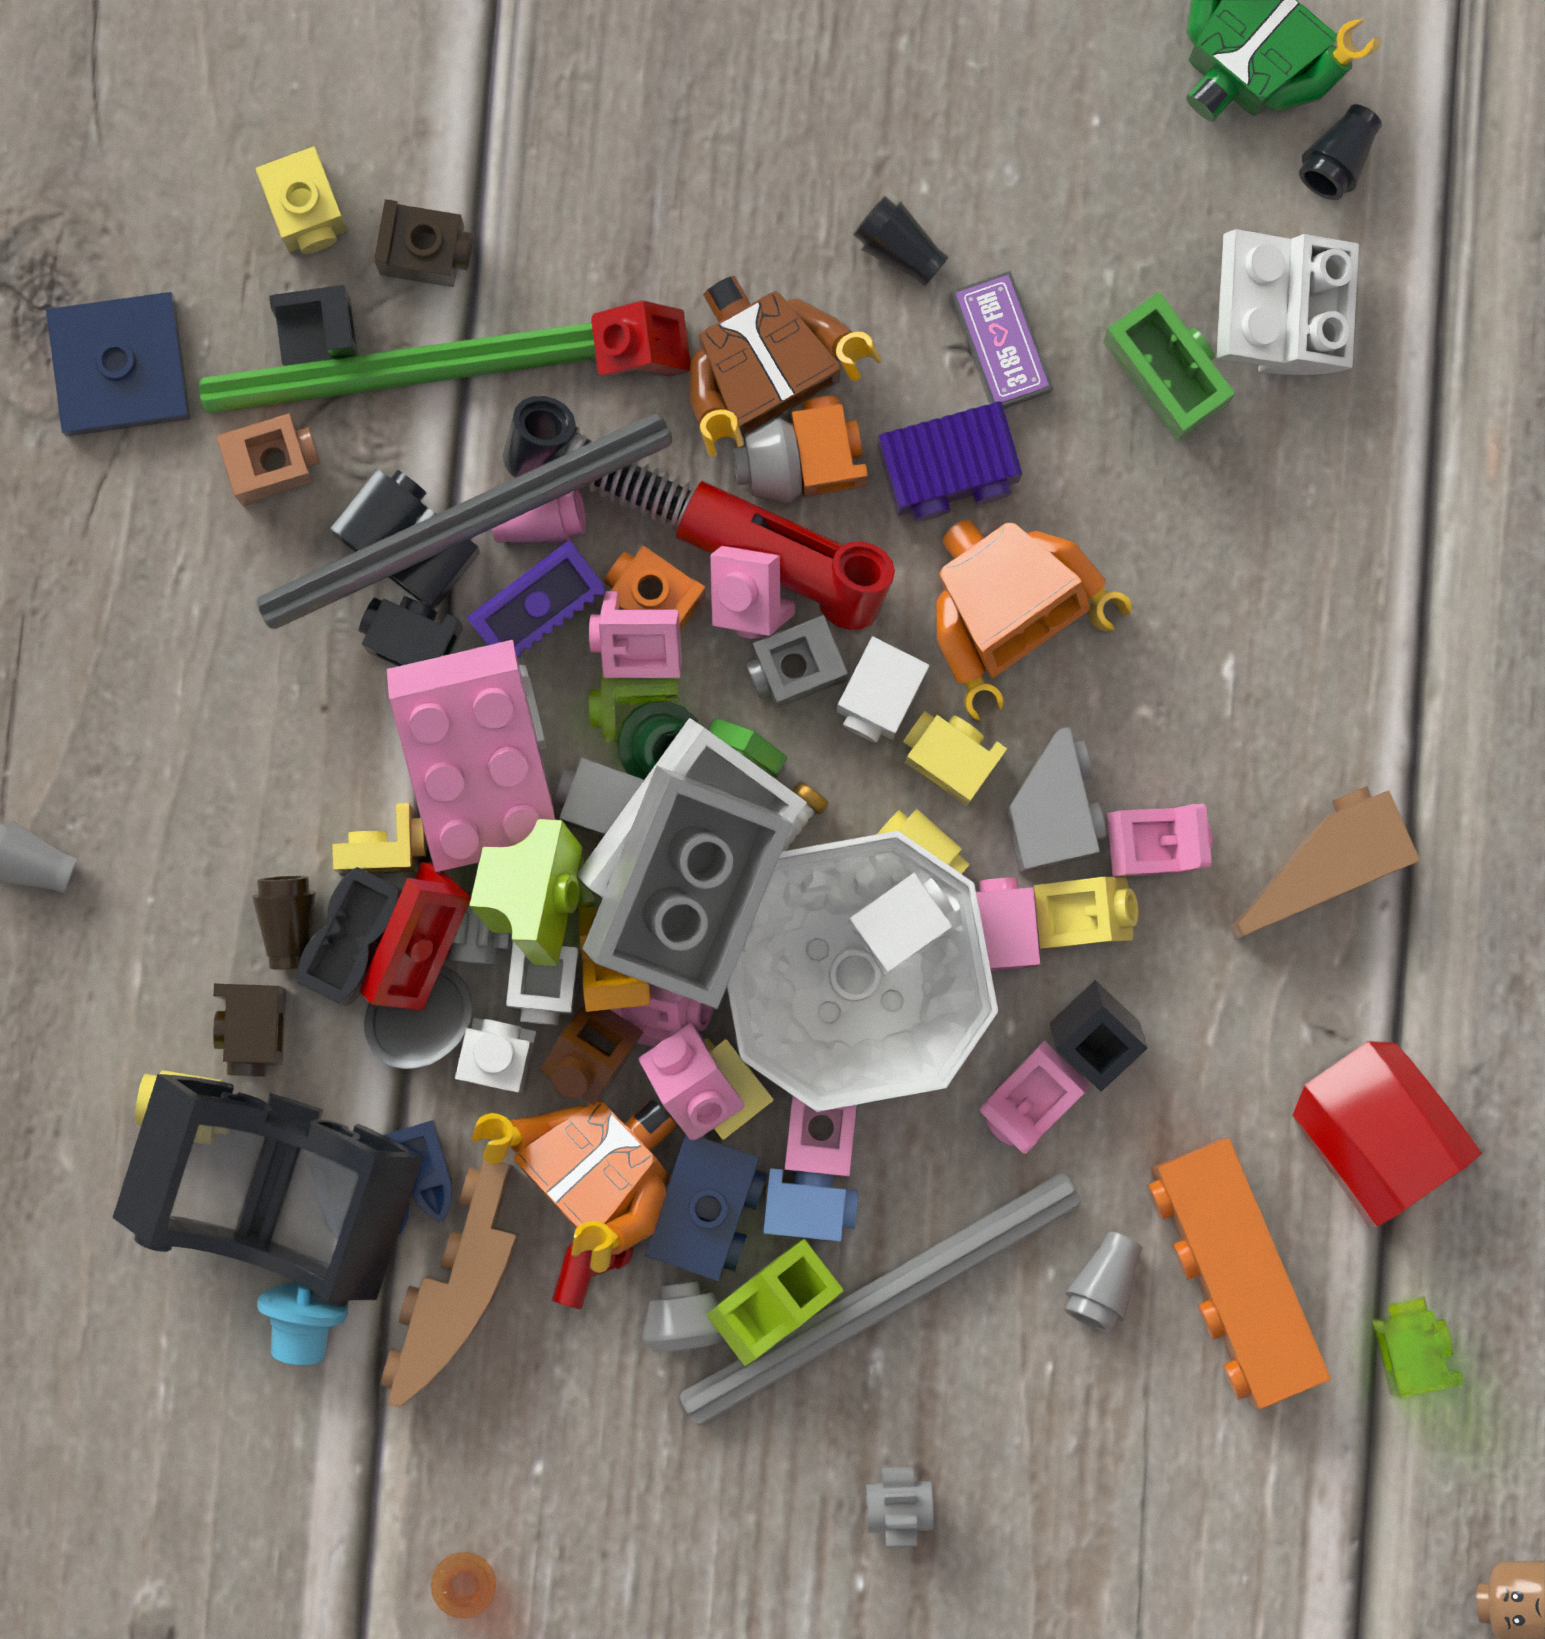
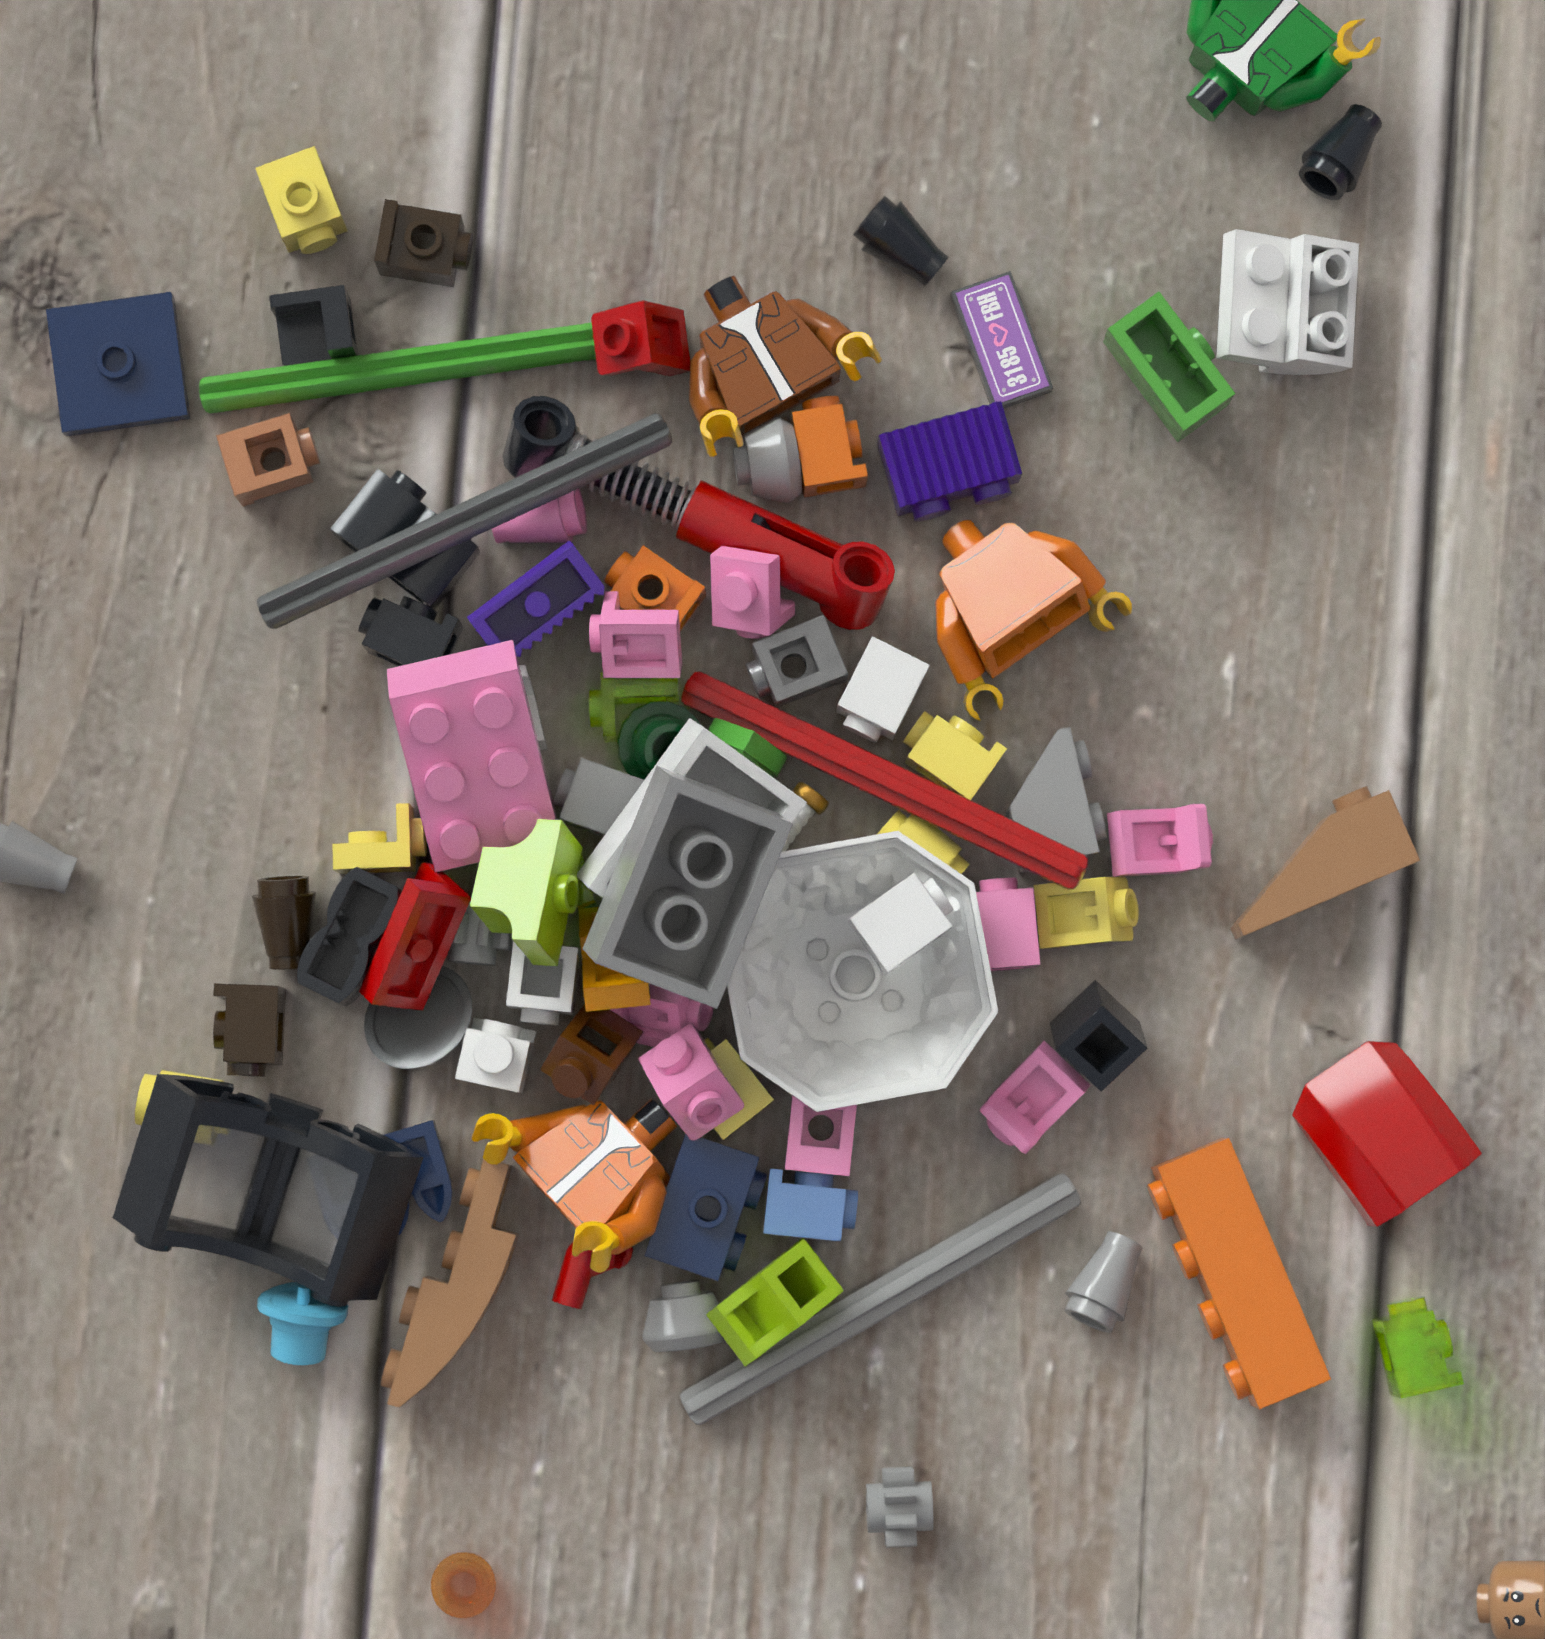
(888, 781): none -> red axle

